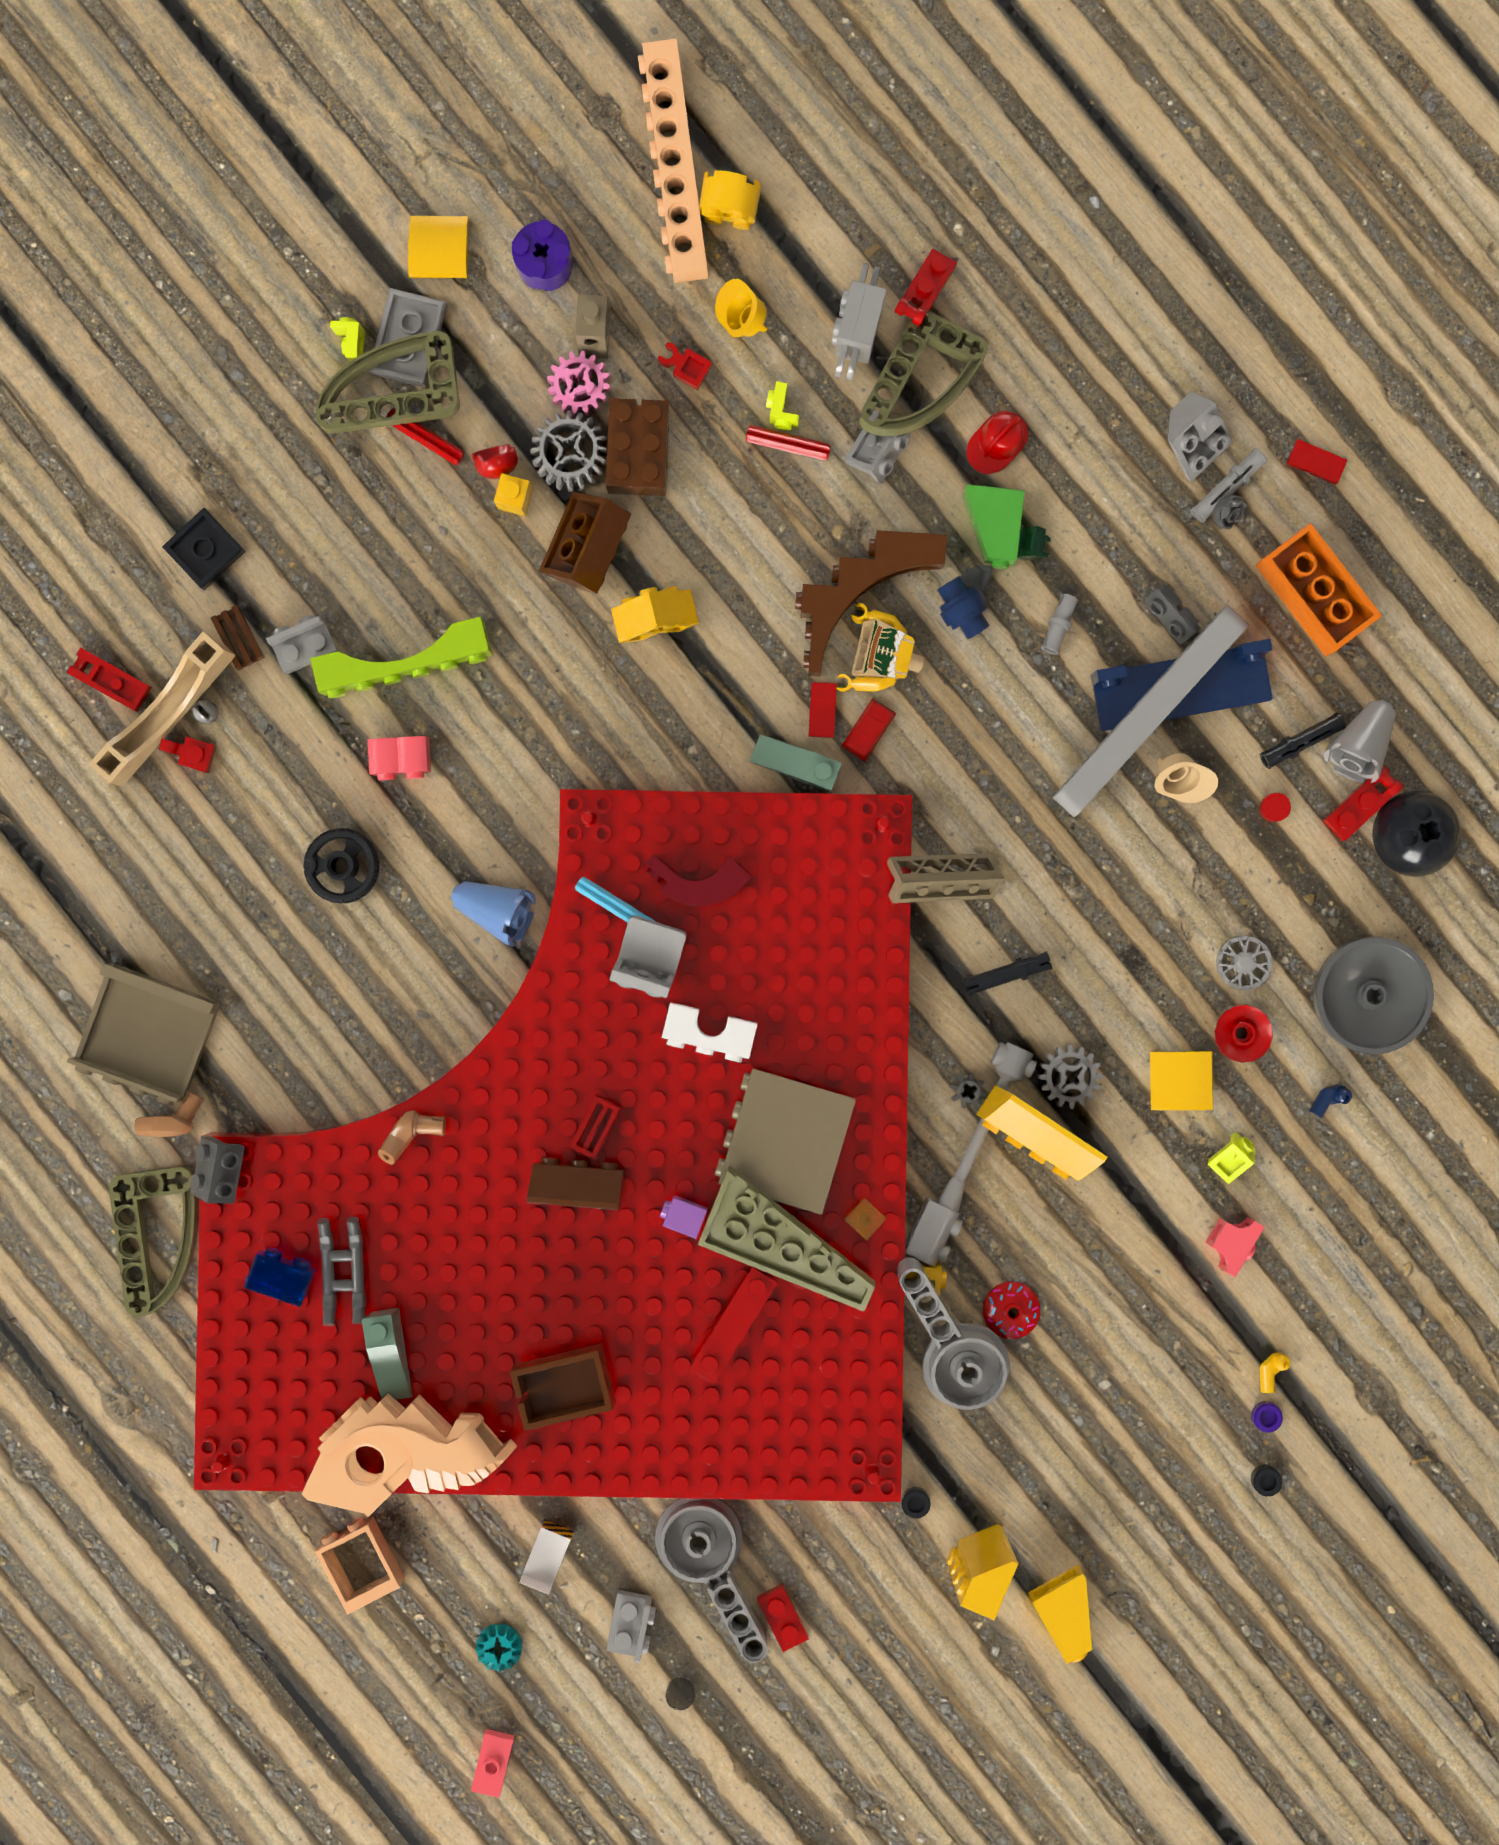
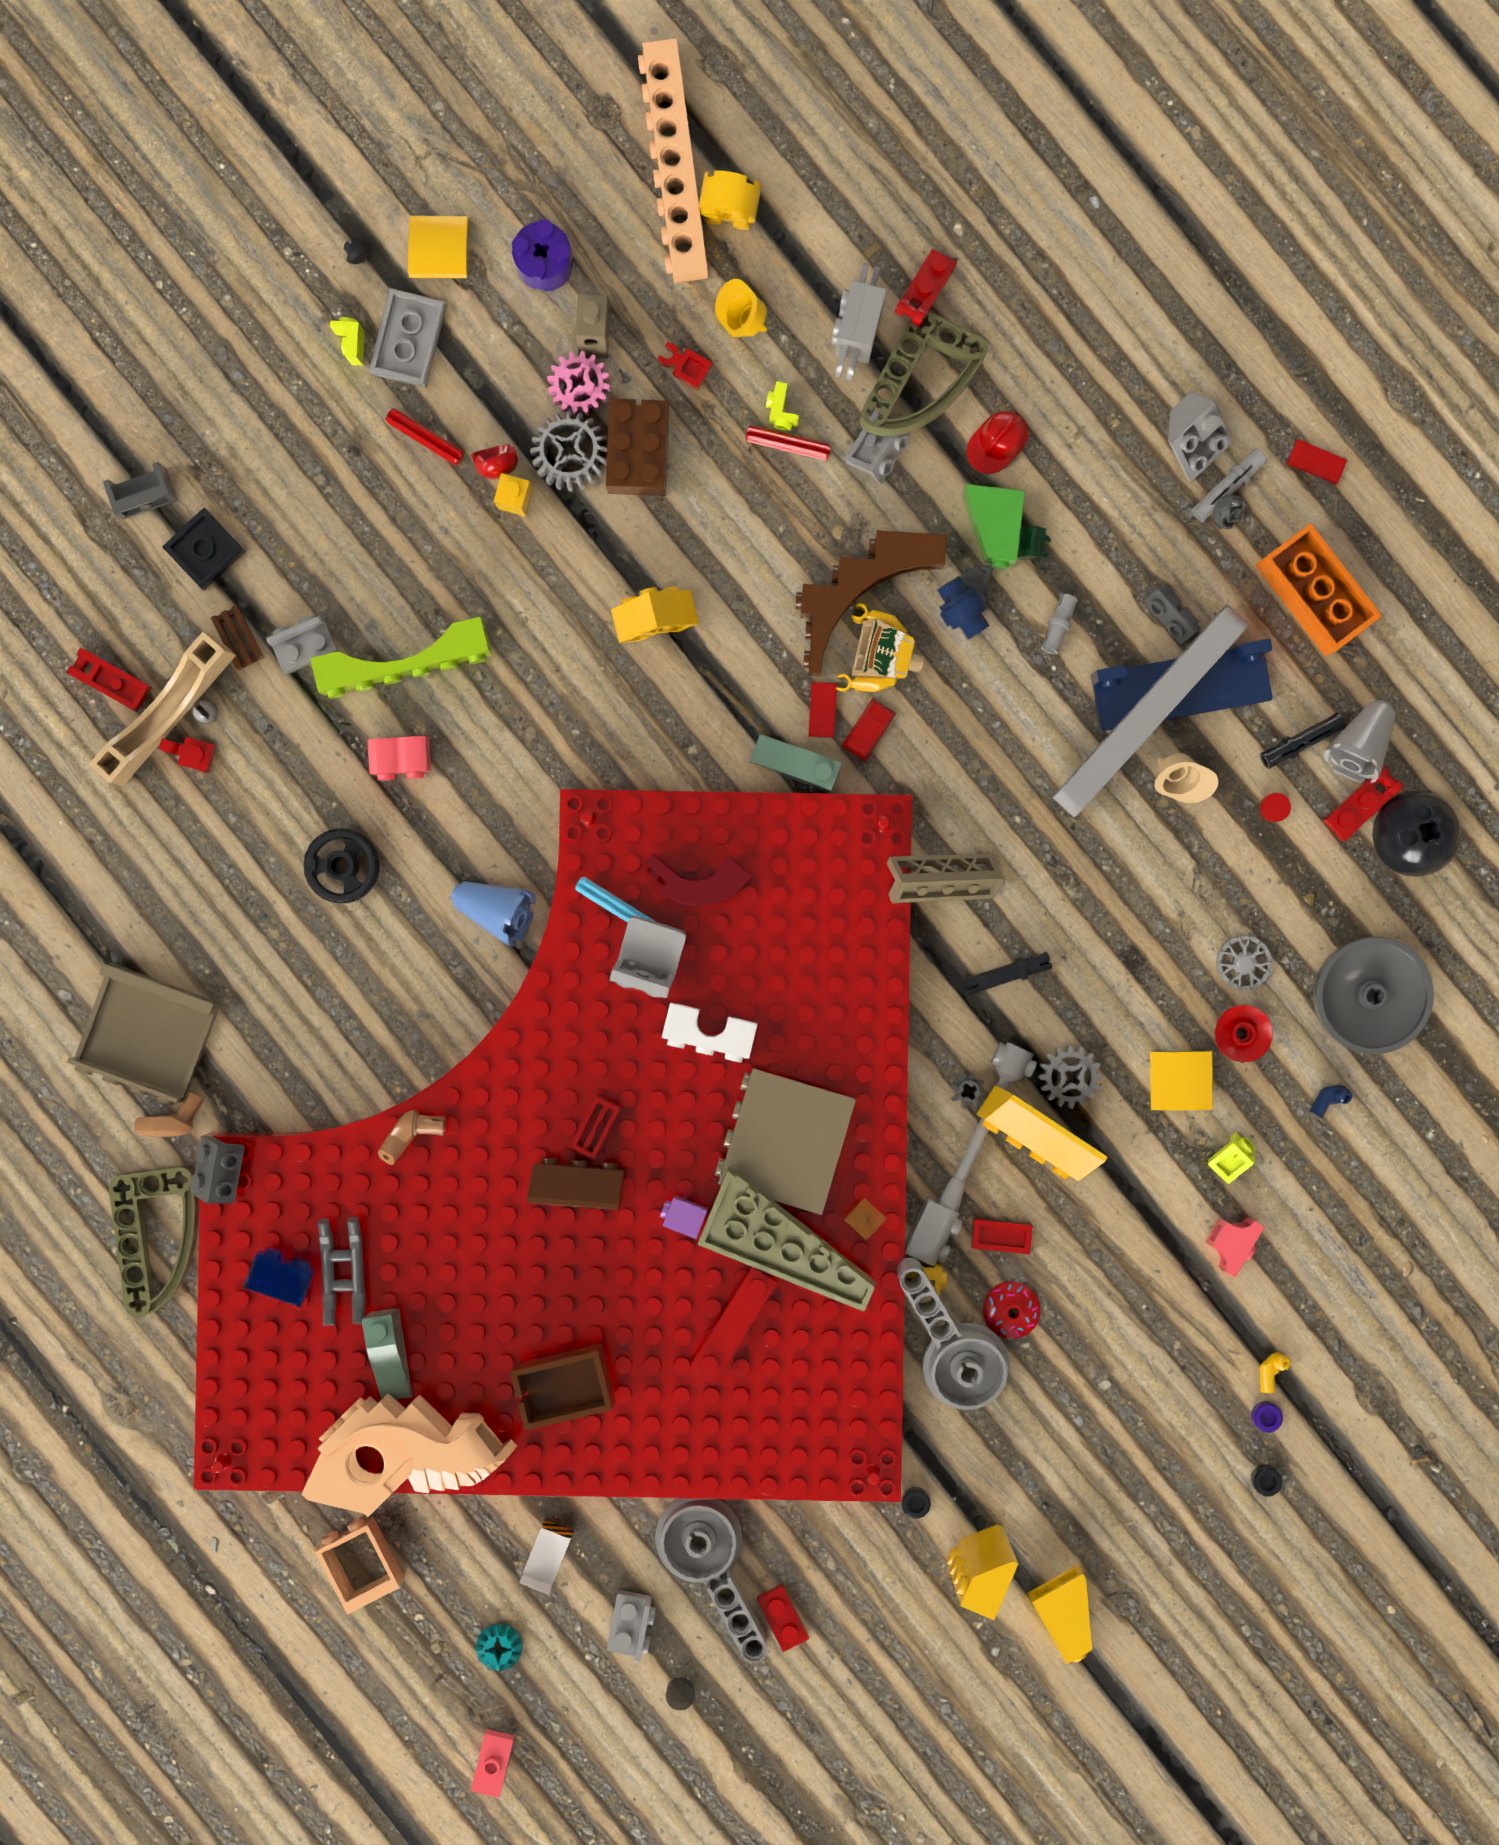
(141, 493): none -> dark grey panel
(356, 251): none -> black piece
(402, 401): olive beam -> none
(585, 542): reddish brown slope -> none
(1001, 1236): none -> red tile

